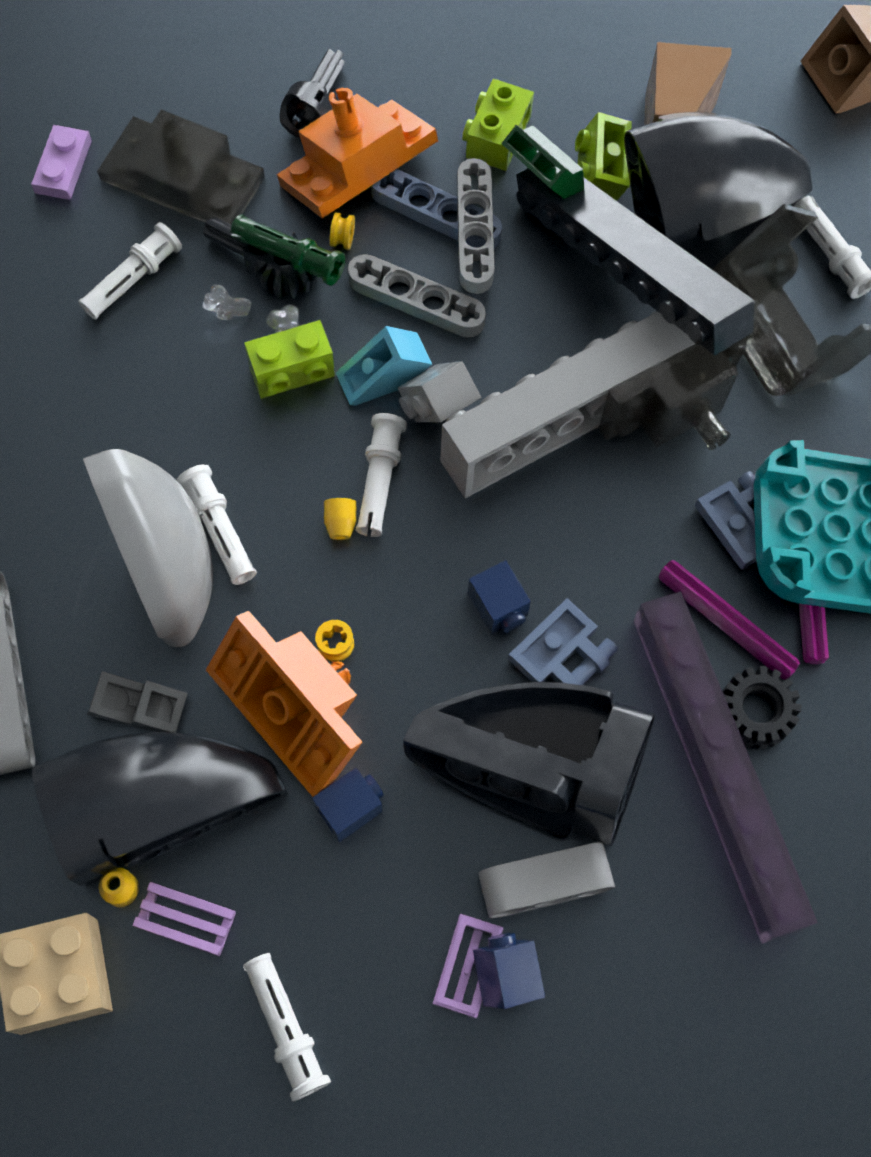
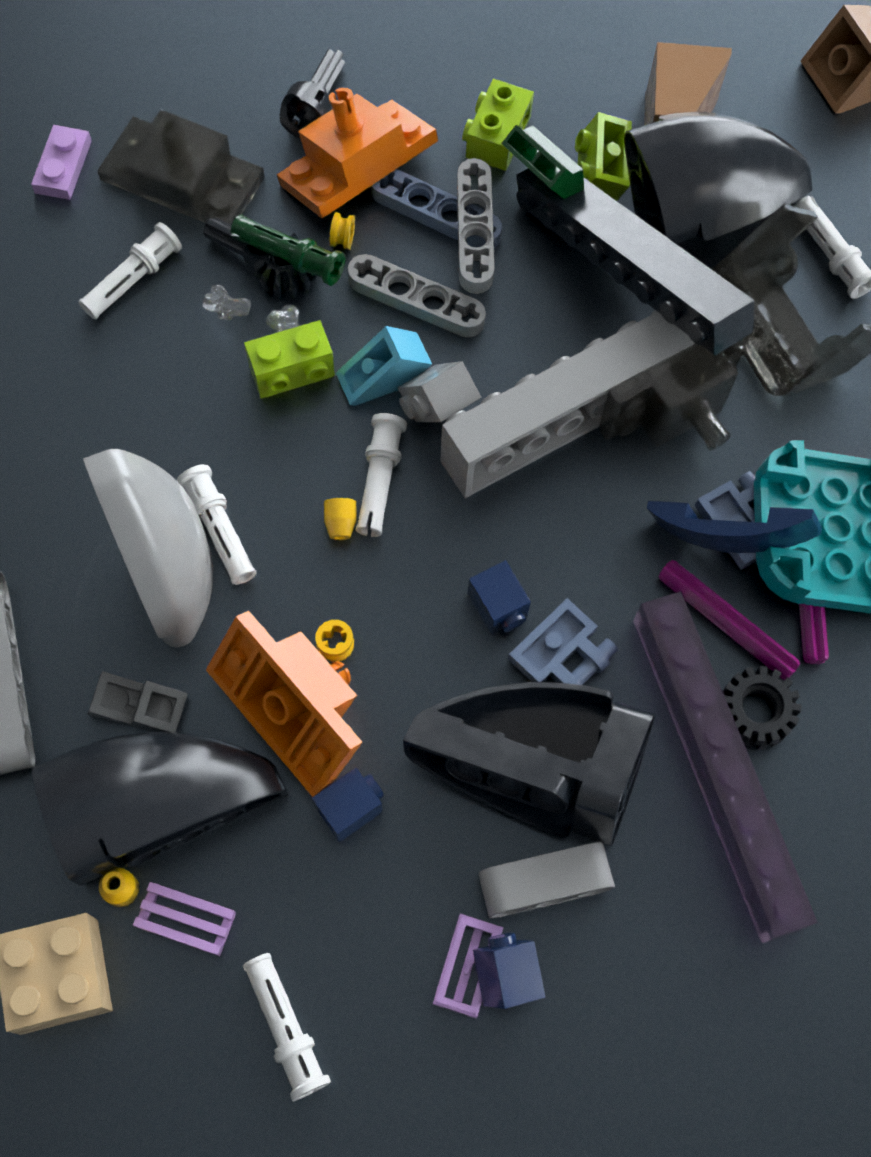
(783, 528): none -> dark blue slope

